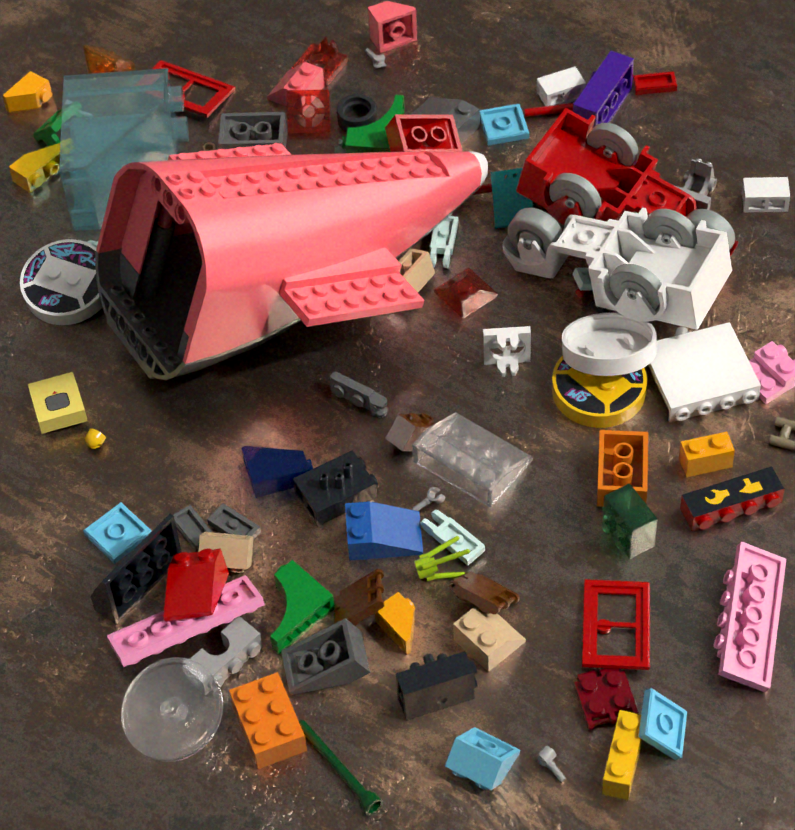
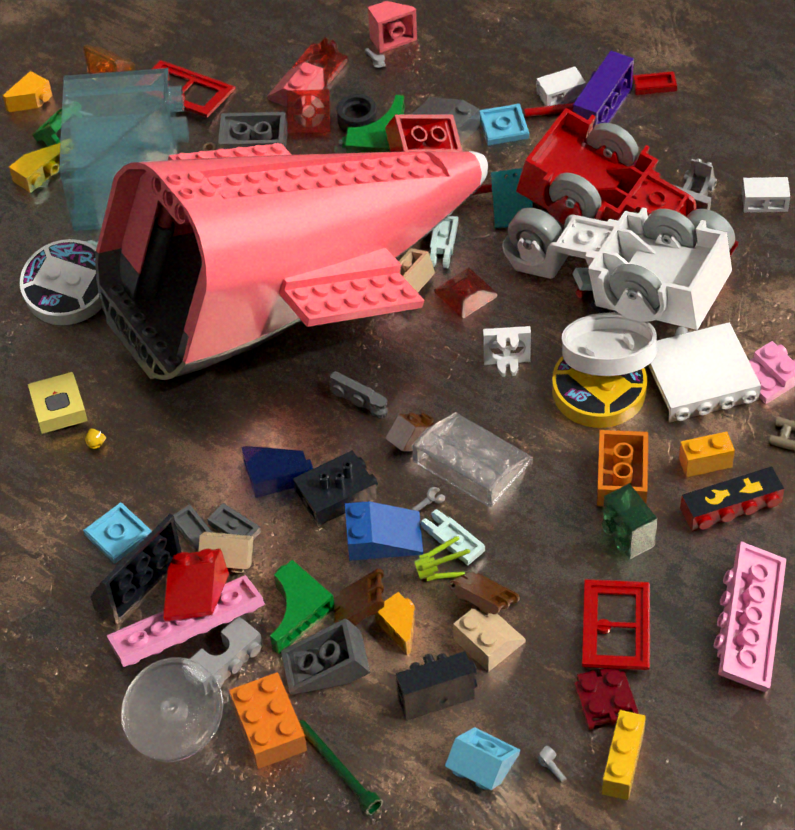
(663, 724): medium azure tile -> none

